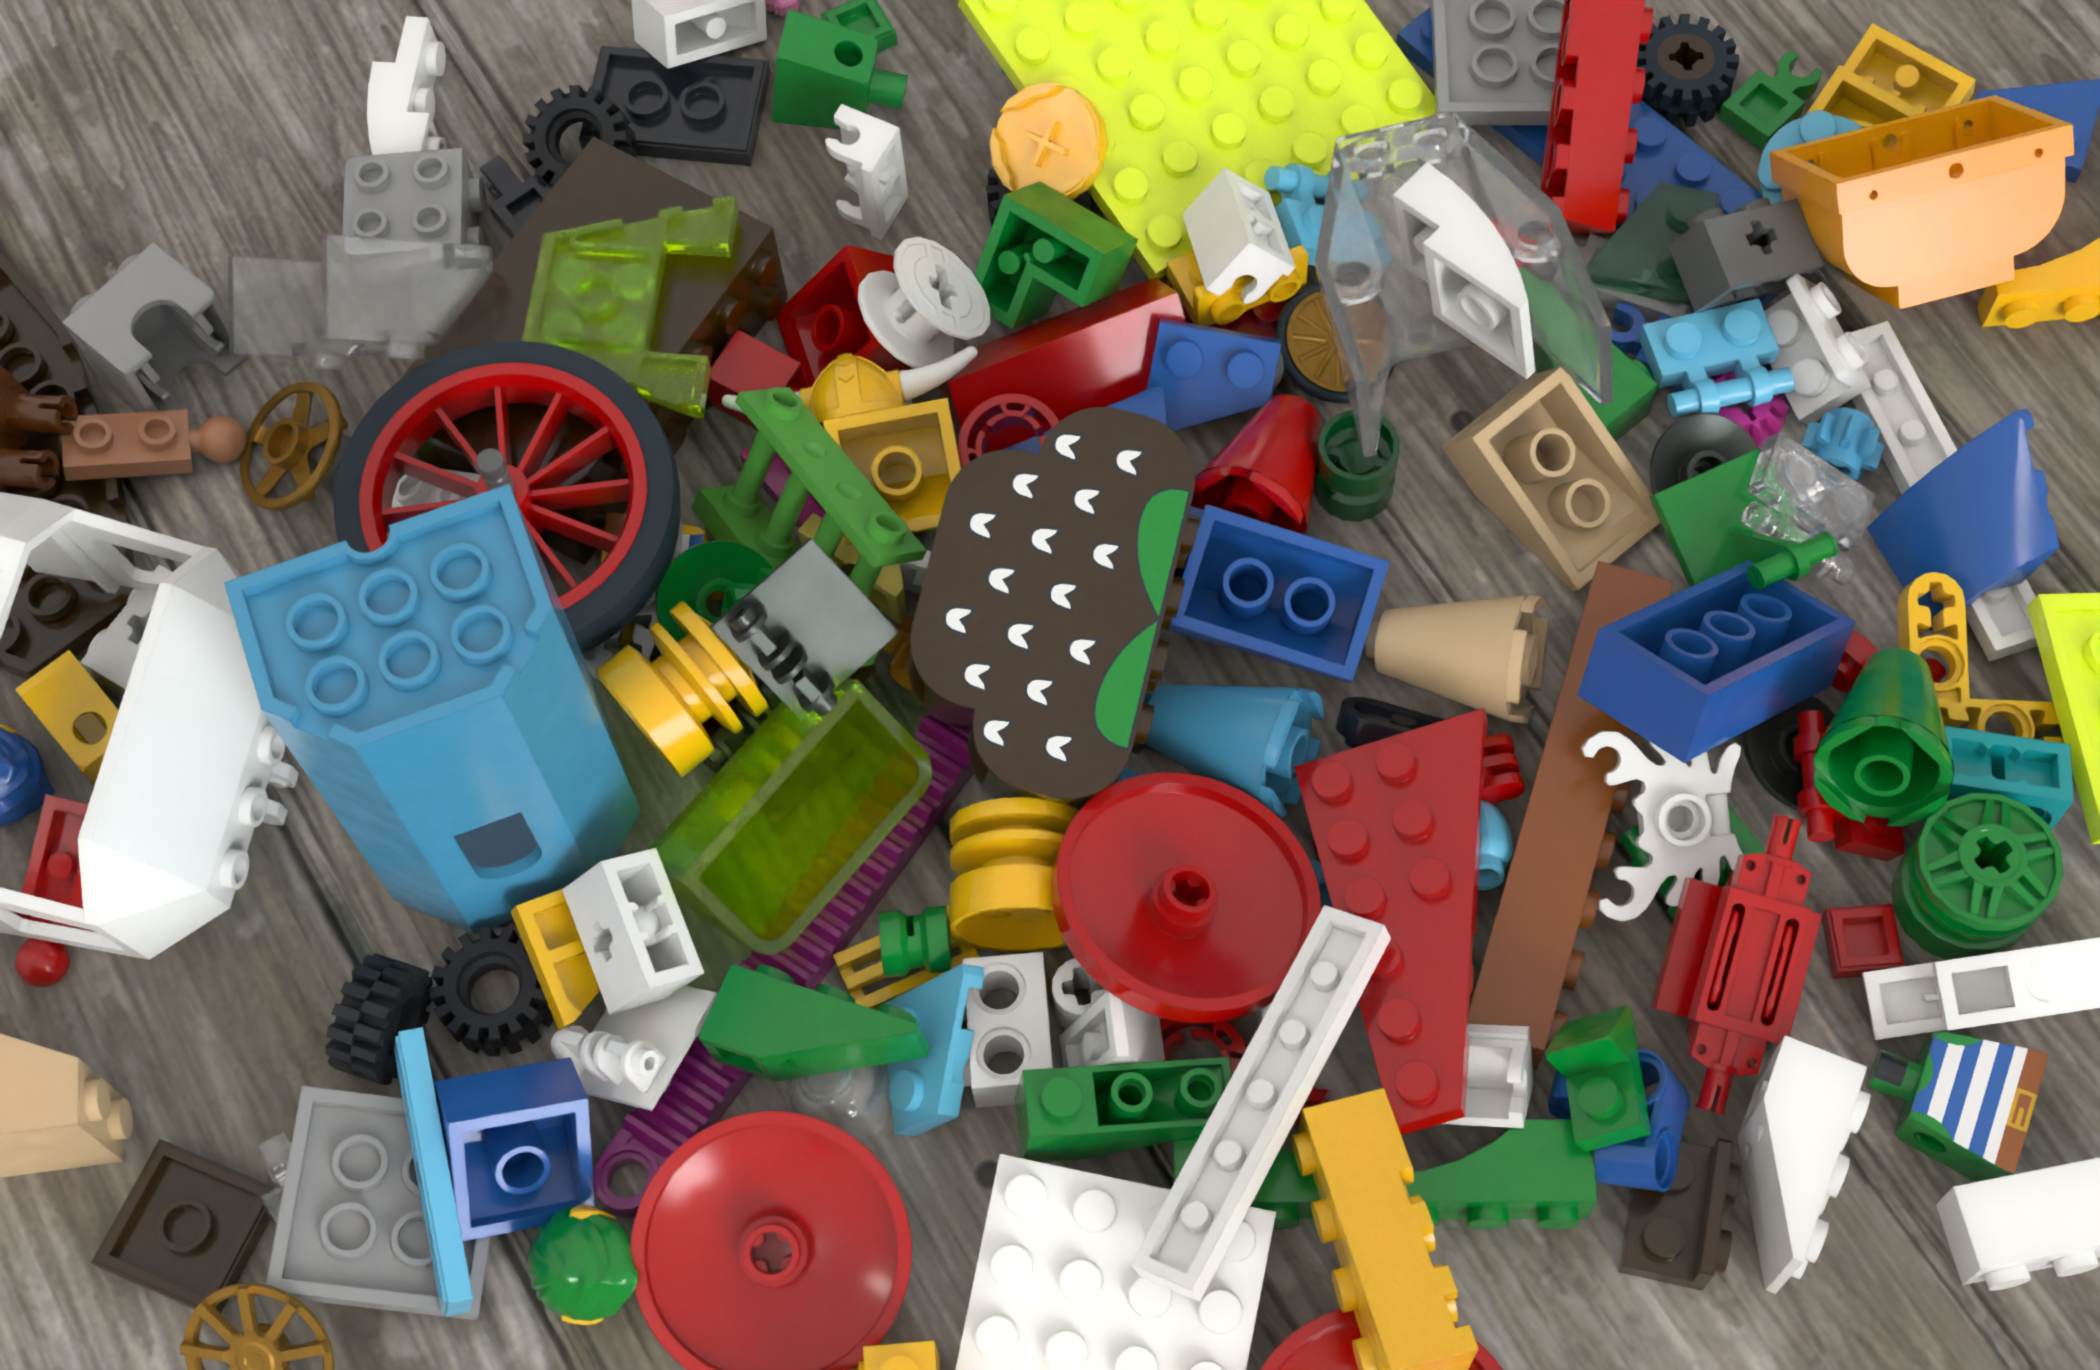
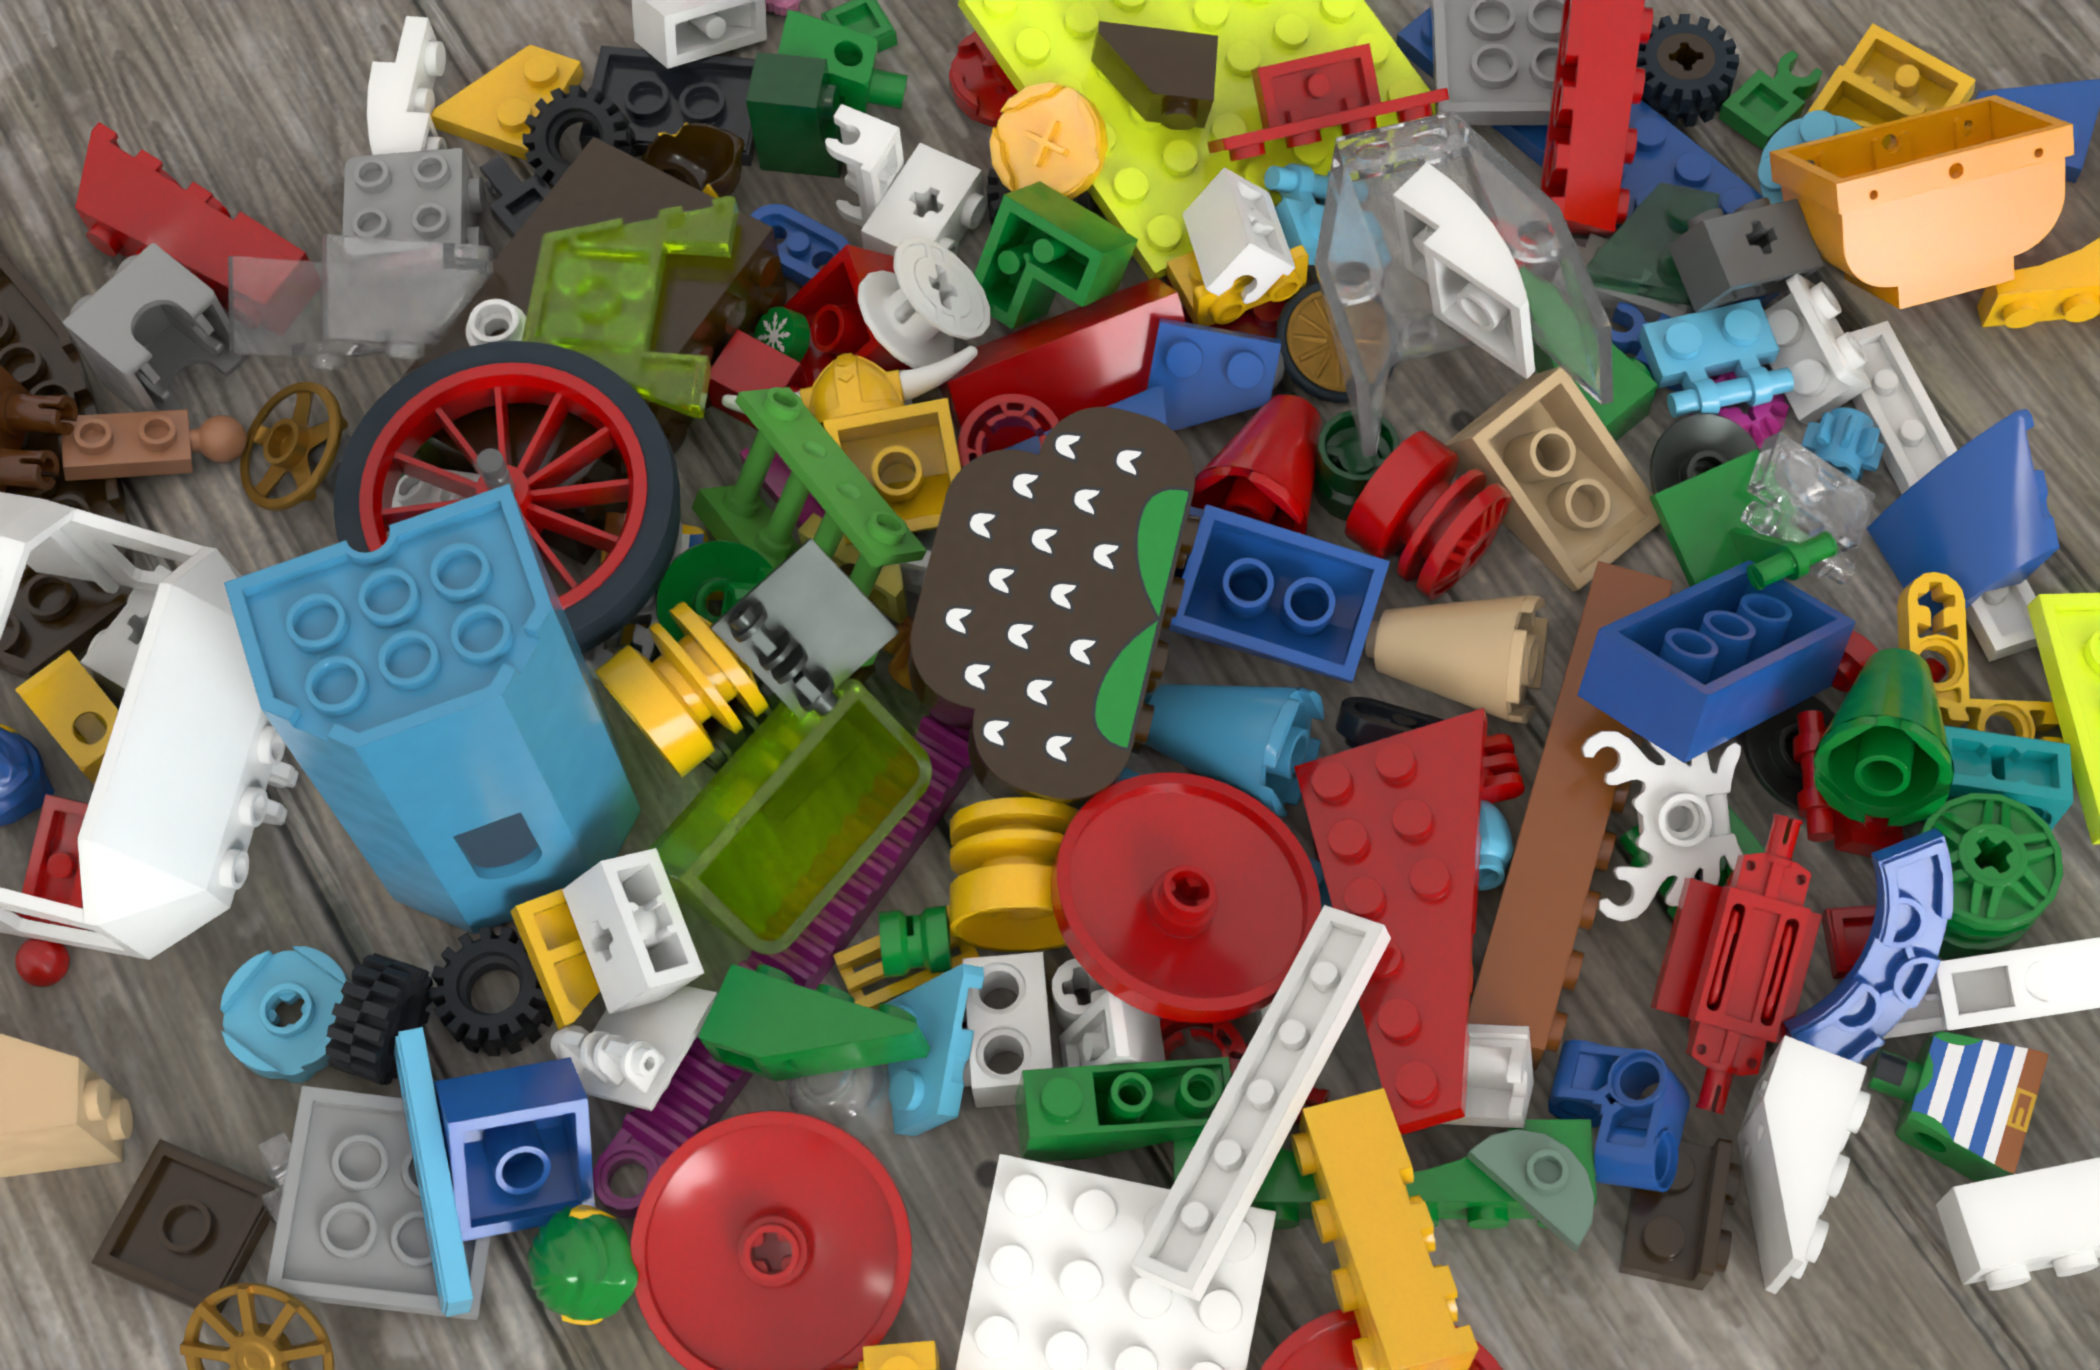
(137, 203): none -> red wedge
(251, 1018): none -> medium azure plate
(494, 316): none -> white plate
(498, 103): none -> yellow wing
(699, 157): none -> dark brown hair
(784, 331): none -> green tile
(793, 114): none -> dark green hinge
(805, 244): none -> blue plate
(930, 200): none -> white brick
(979, 82): none -> red plate
(1159, 71): none -> dark brown slope
(1319, 93): none -> red bracket
(1417, 507): none -> red wheel
(1541, 1179): none -> sand green plate
(1602, 1078): green slope -> none
(1898, 956): none -> tile

